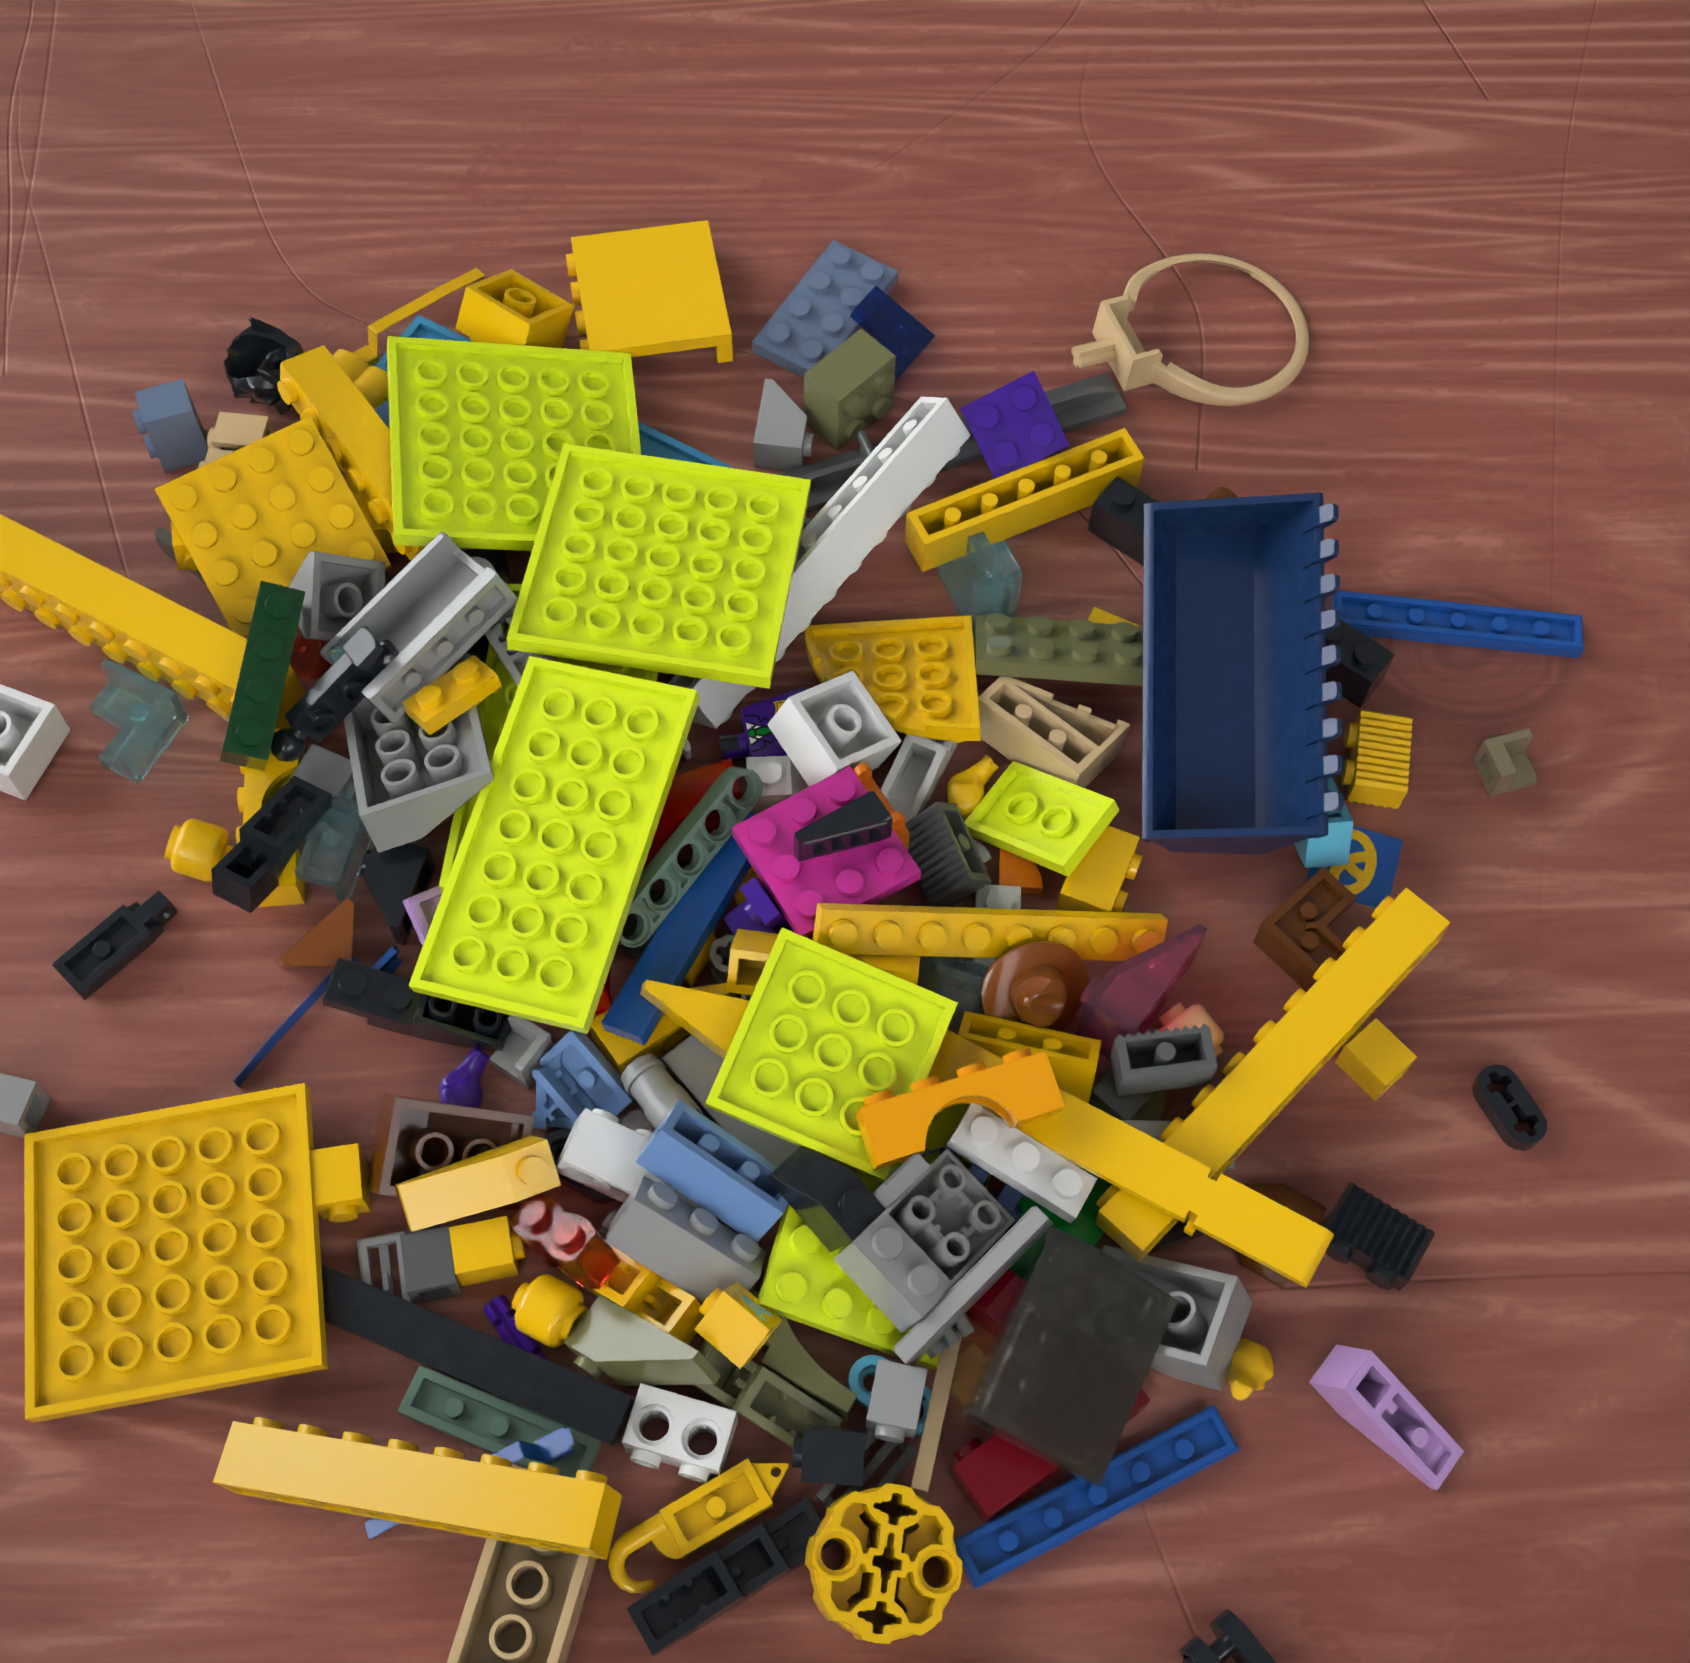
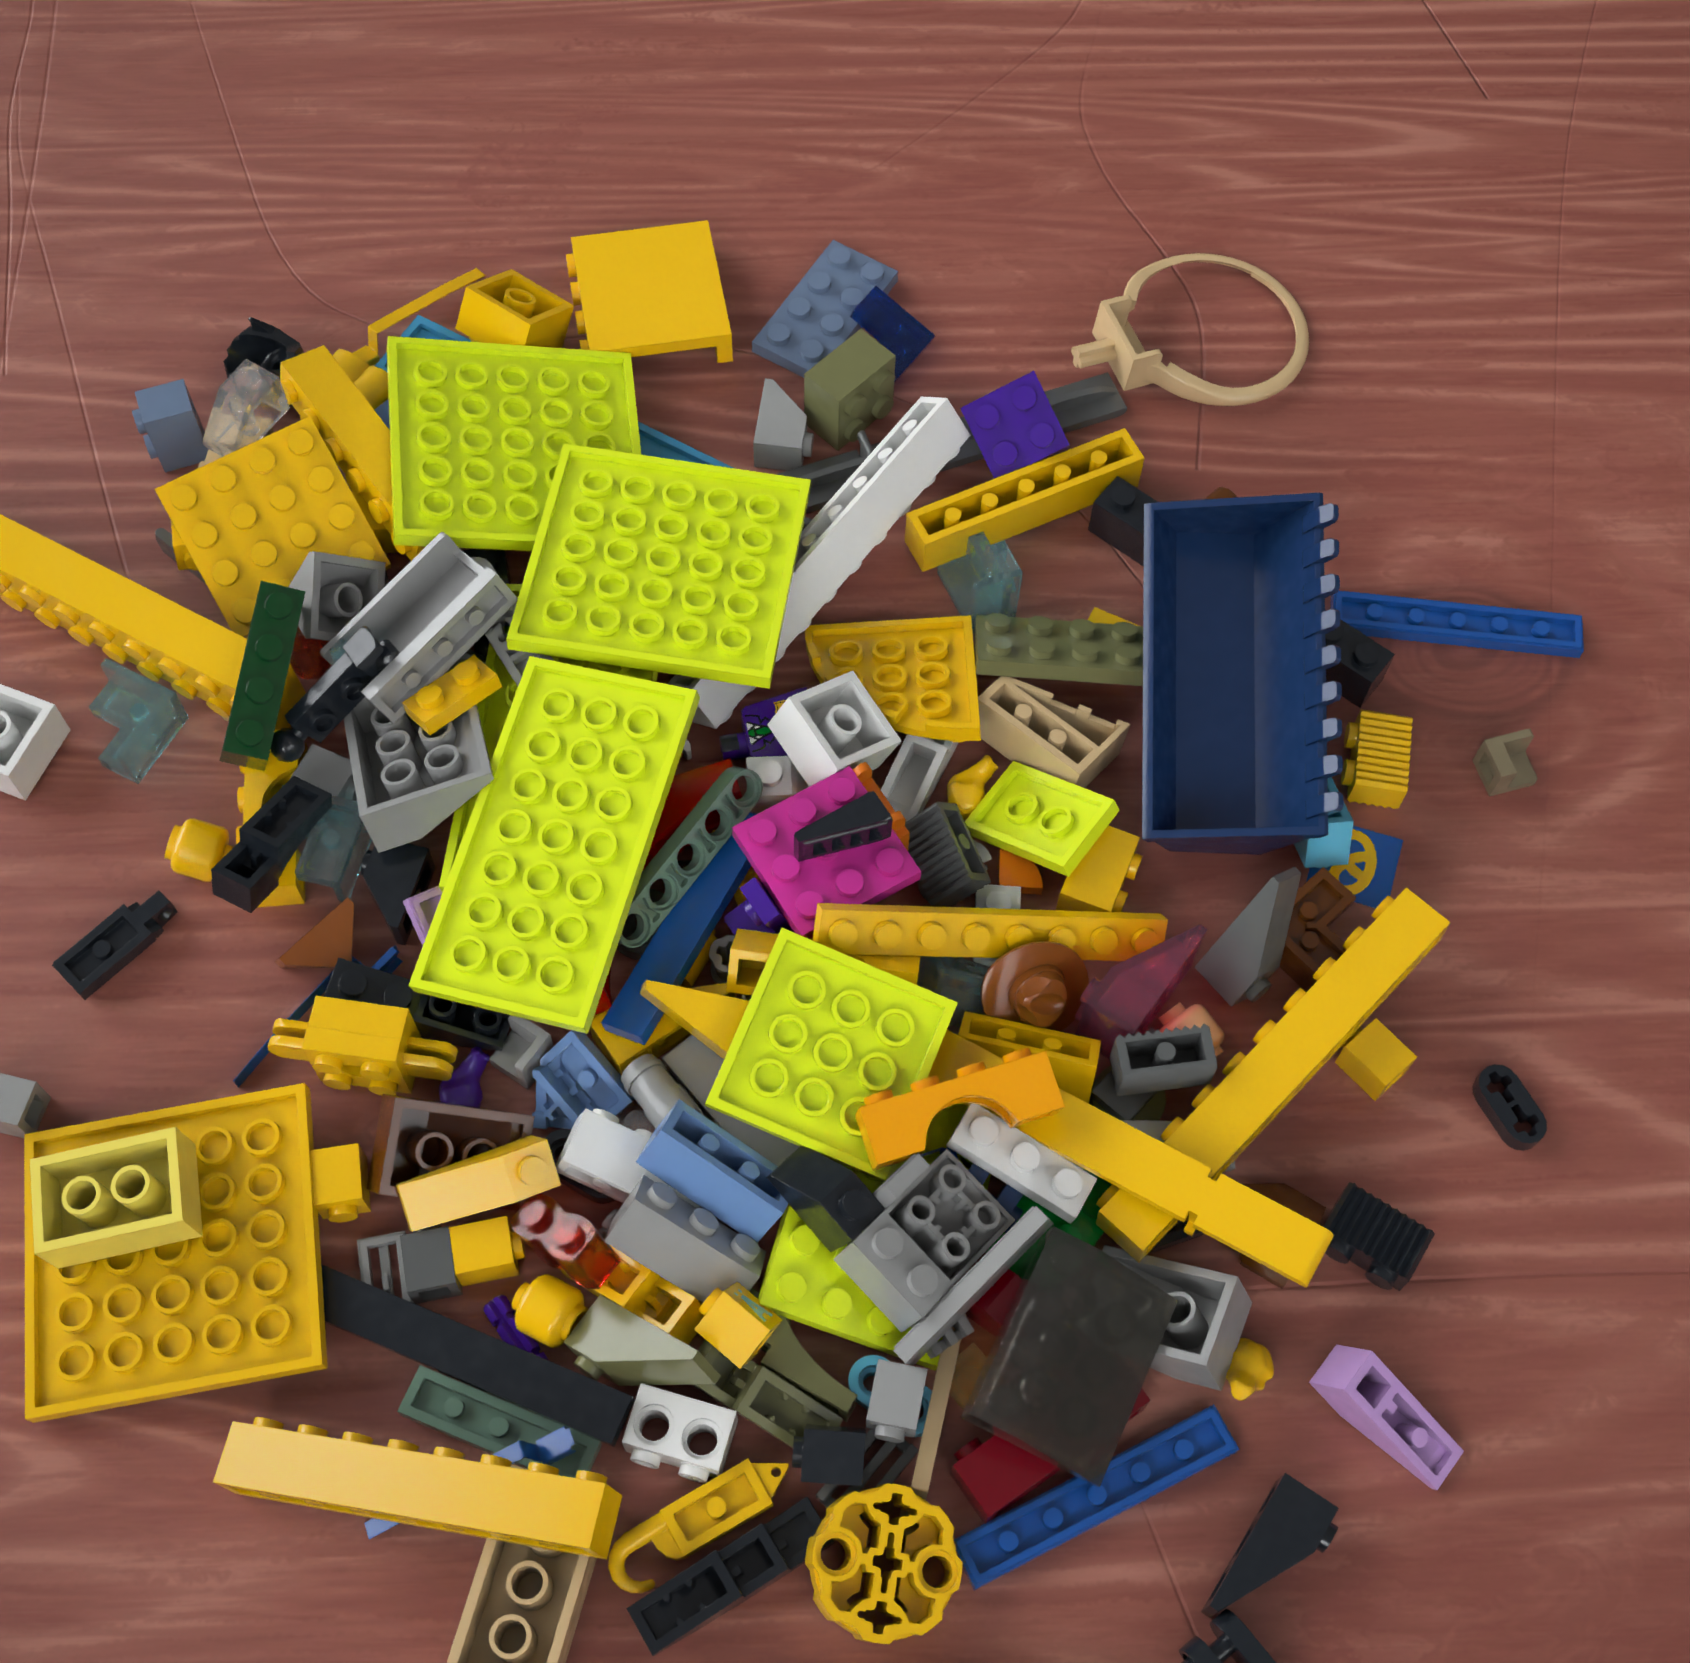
(115, 1198): none -> light yellow brick
(244, 409): none -> clear slope
(363, 1046): none -> yellow brick
(1253, 943): none -> dark grey slope
(1282, 1534): none -> black slope

